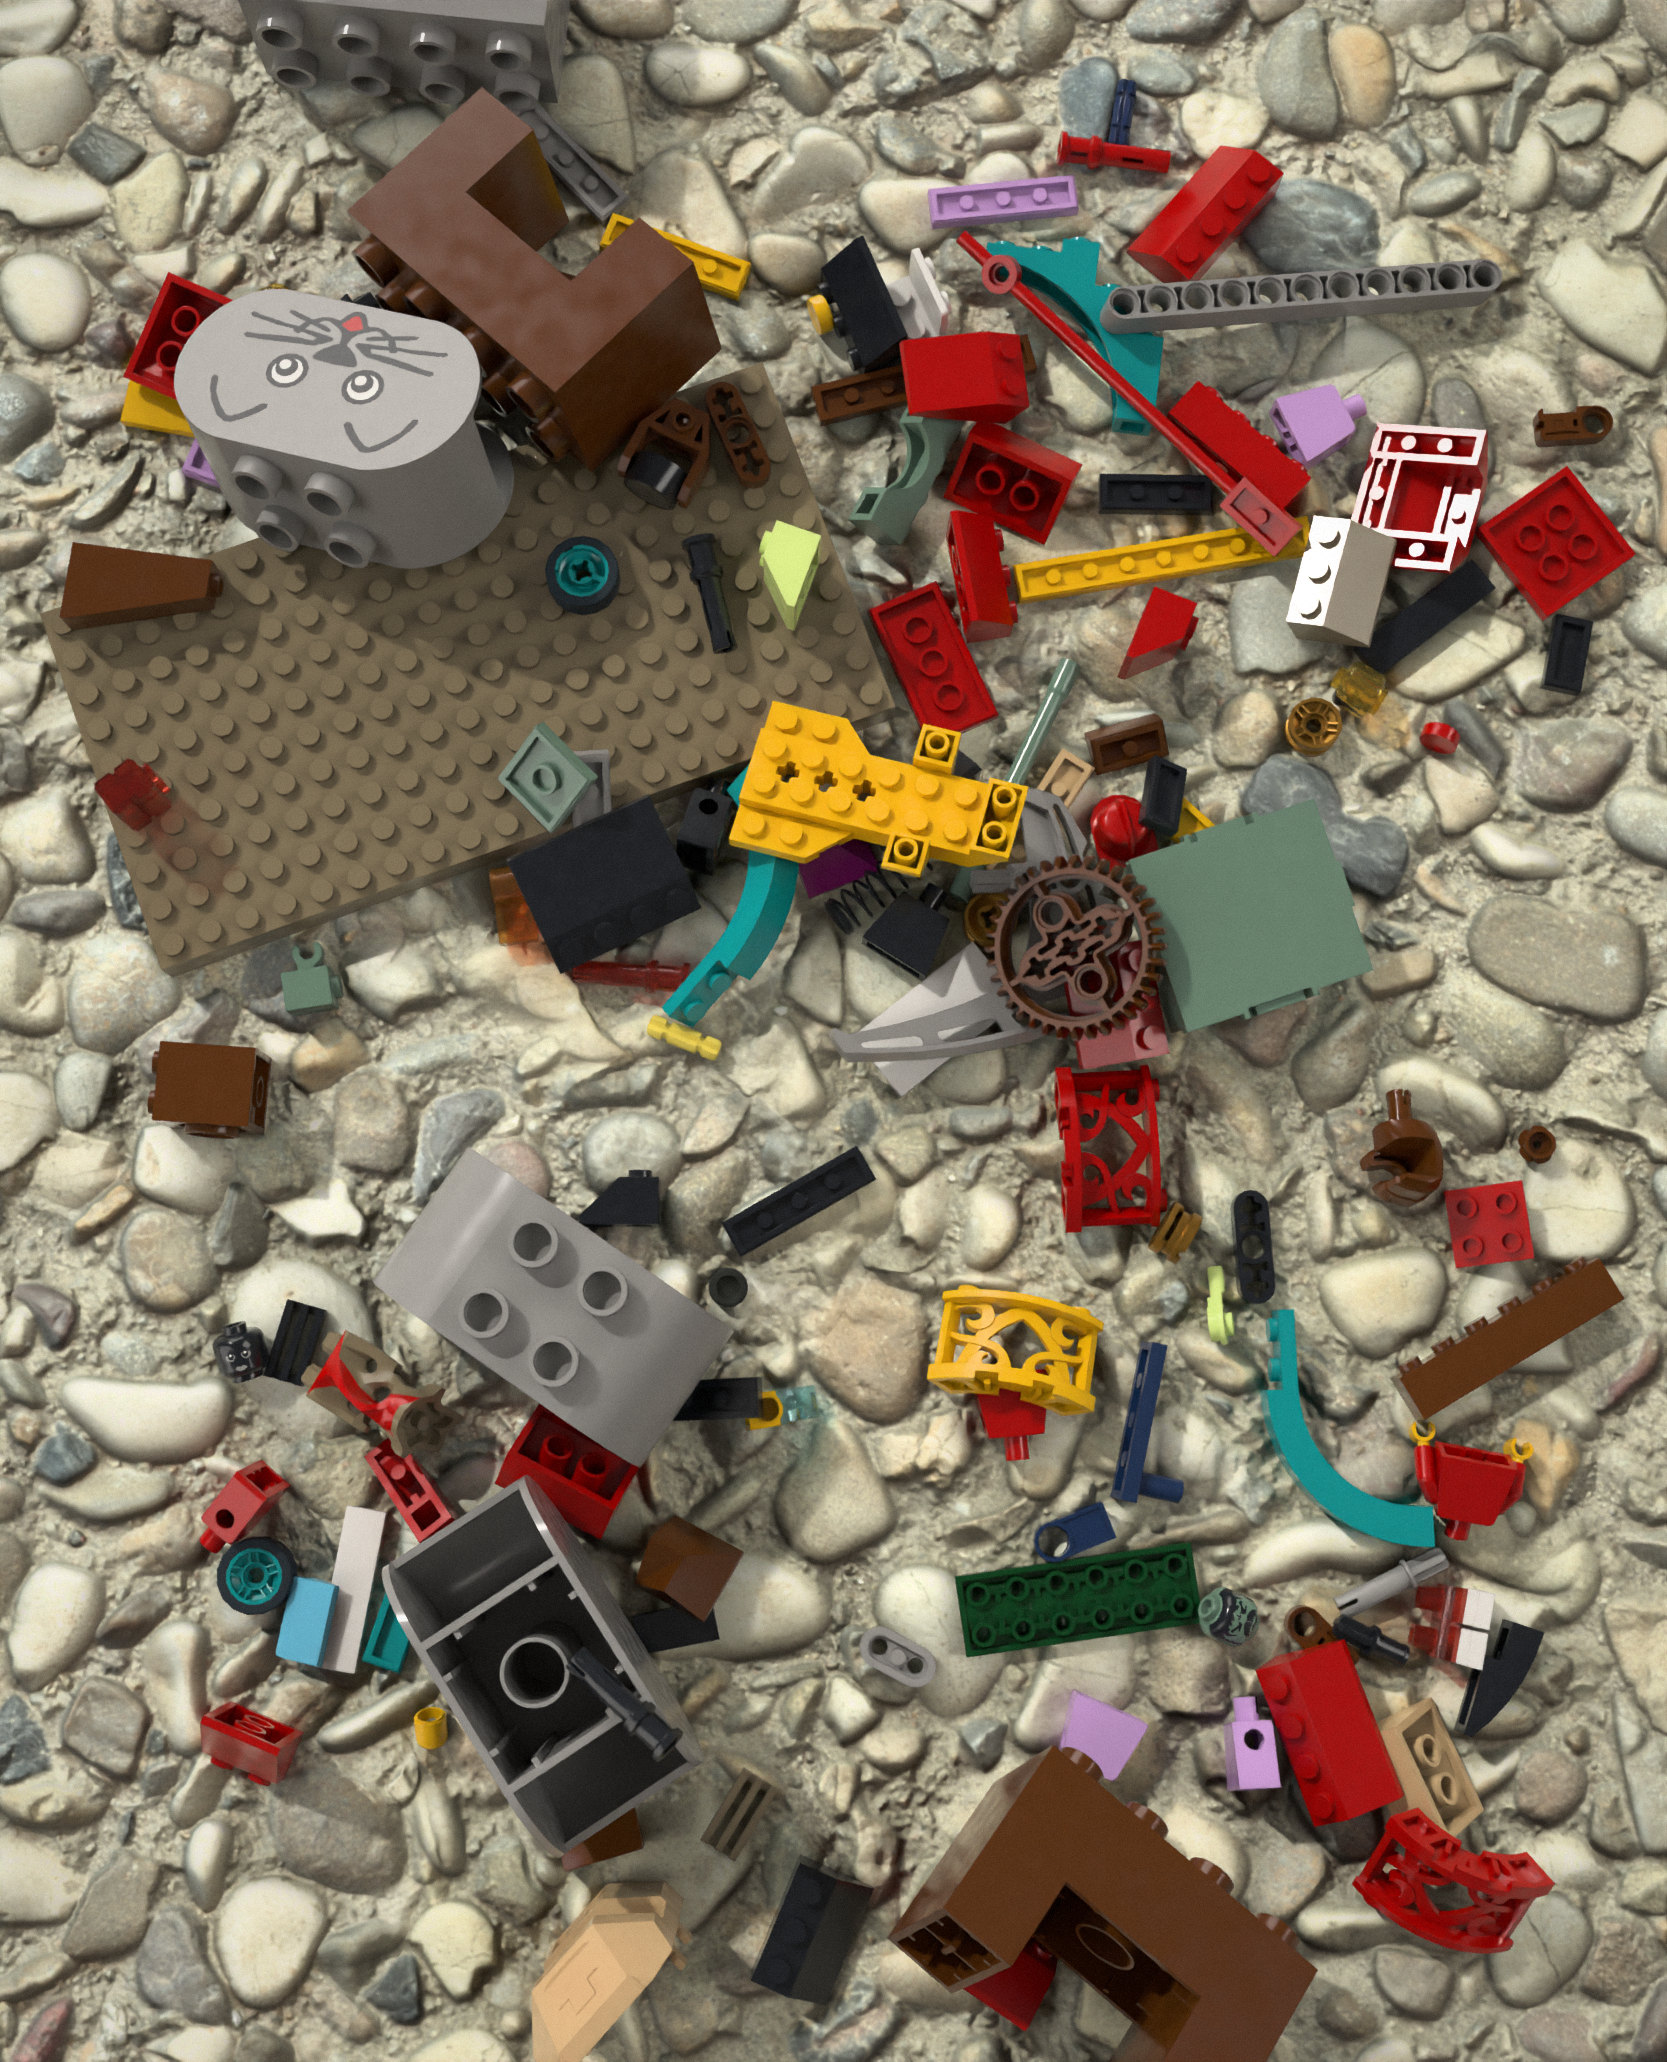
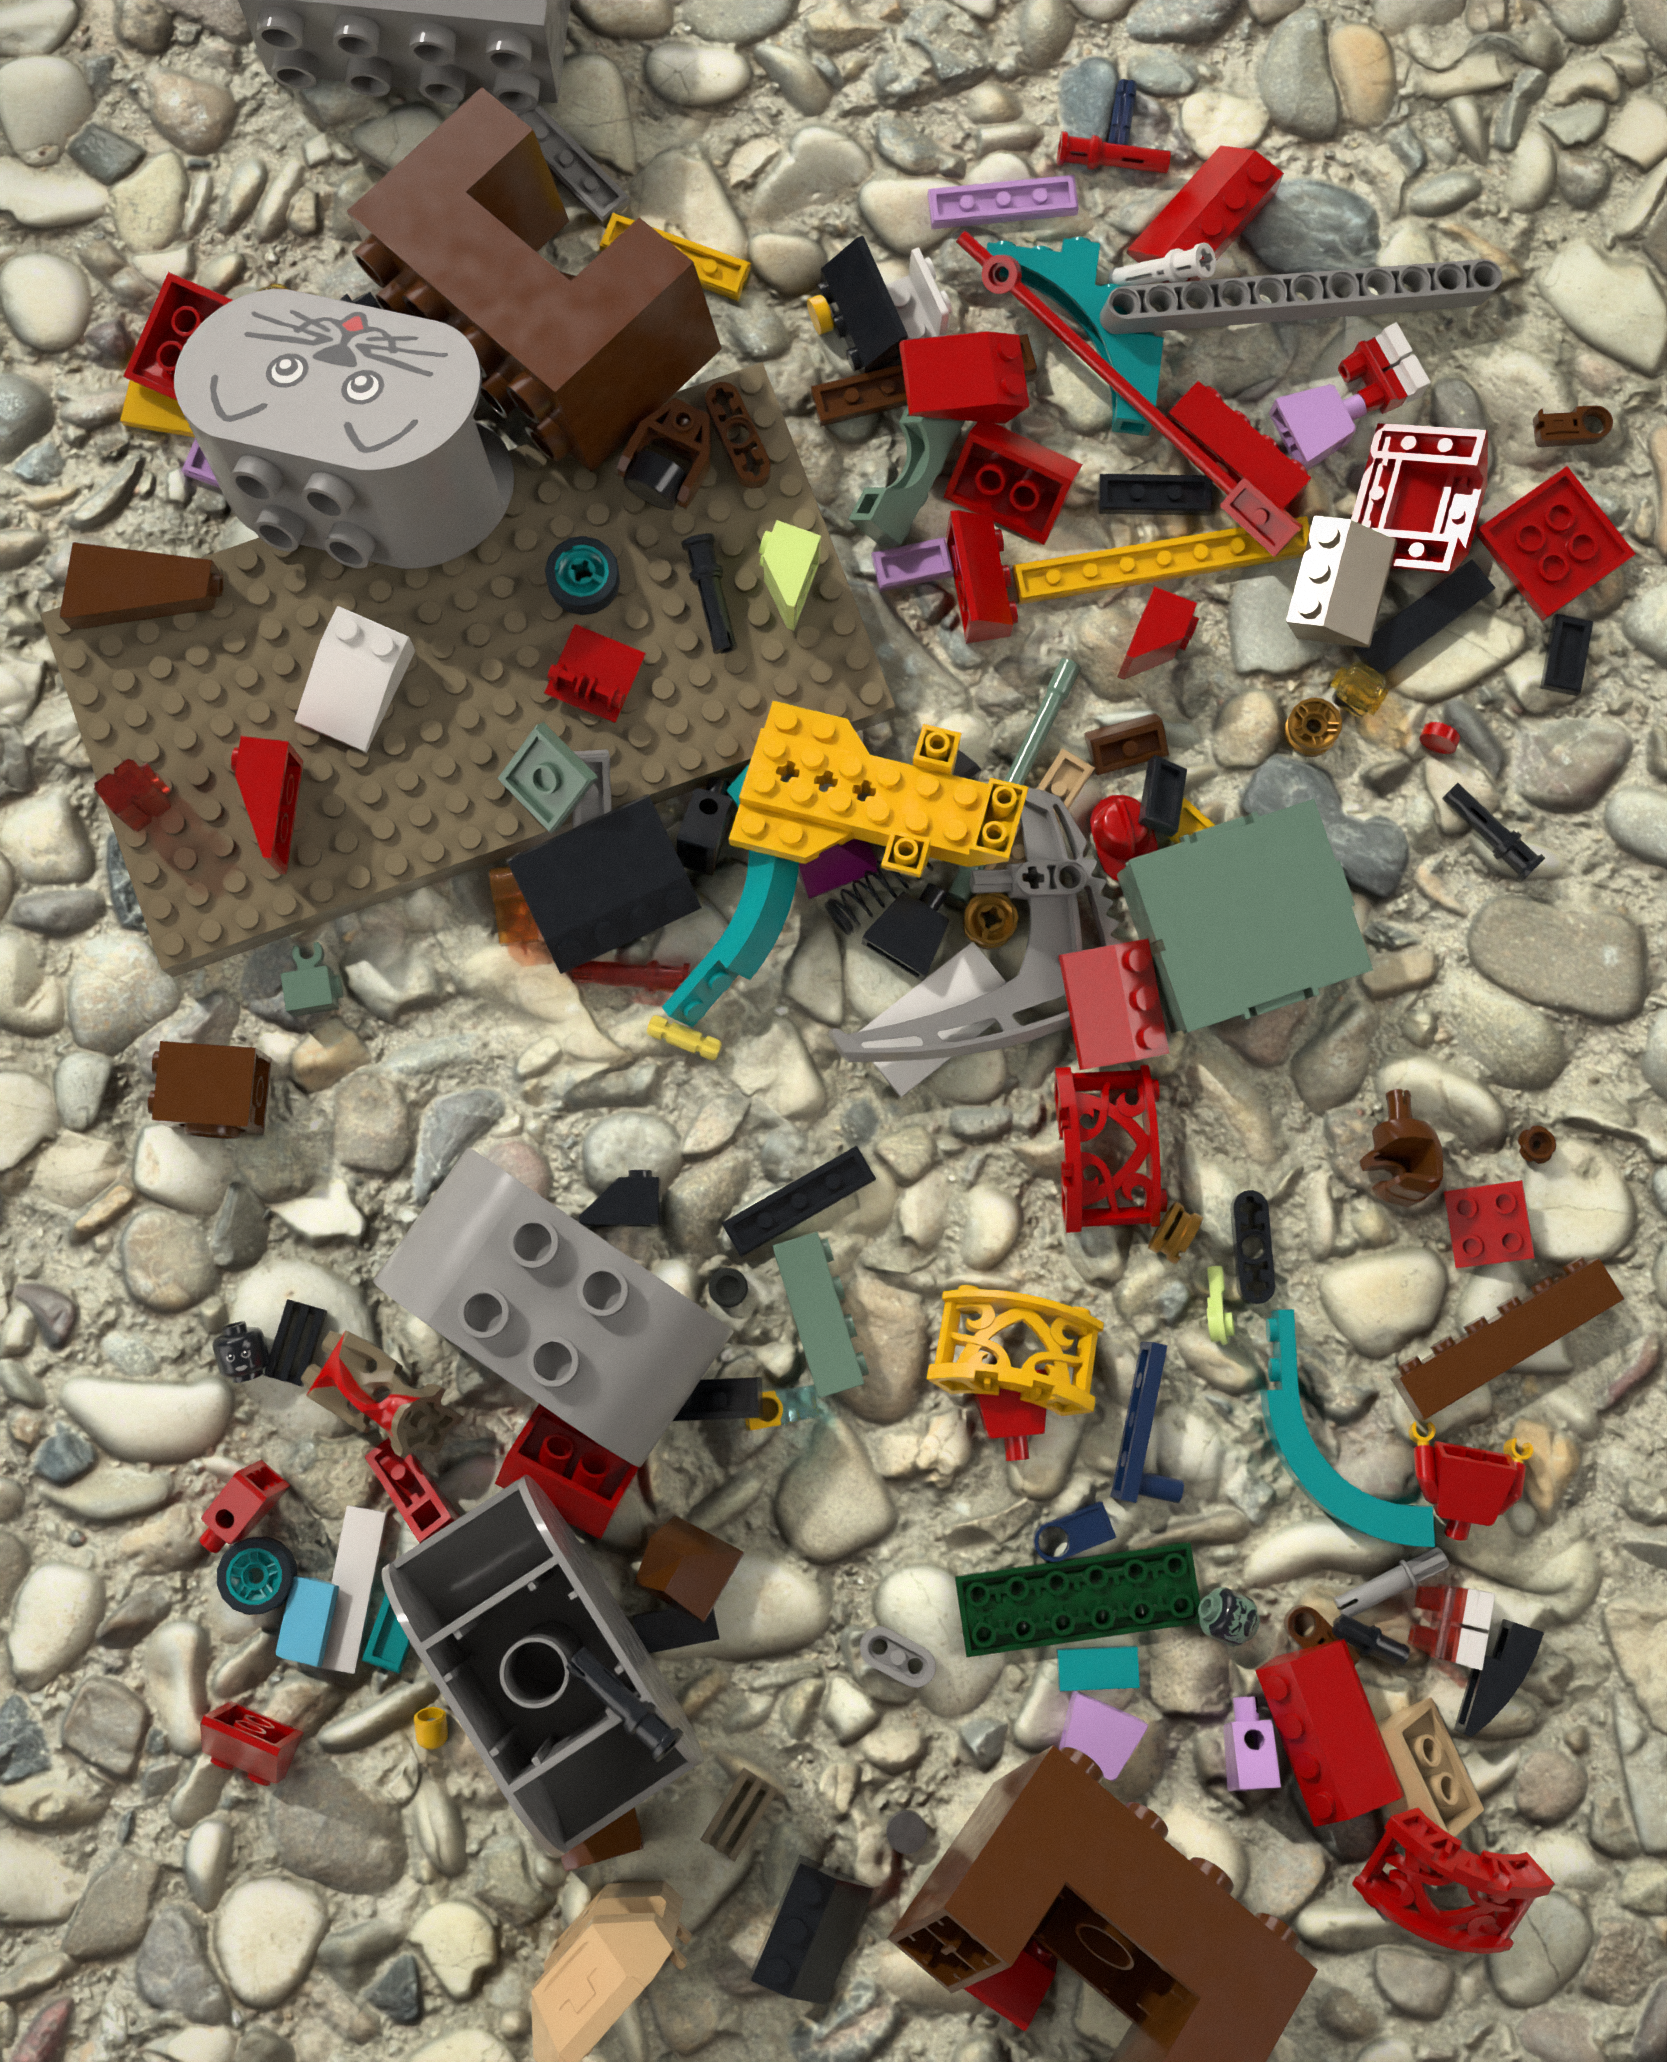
(270, 784): none -> red slope
(353, 679): none -> white slope
(594, 673): none -> red hinge
(818, 1314): none -> sand green brick
(906, 1831): none -> flat silver tile
(912, 564): none -> lavender tile
(932, 661): red tile -> none
(1072, 916): reddish brown gear -> none
(1098, 1668): none -> teal tile
(1175, 267): none -> white pin
(1387, 371): none -> hips
(1505, 843): none -> black pin

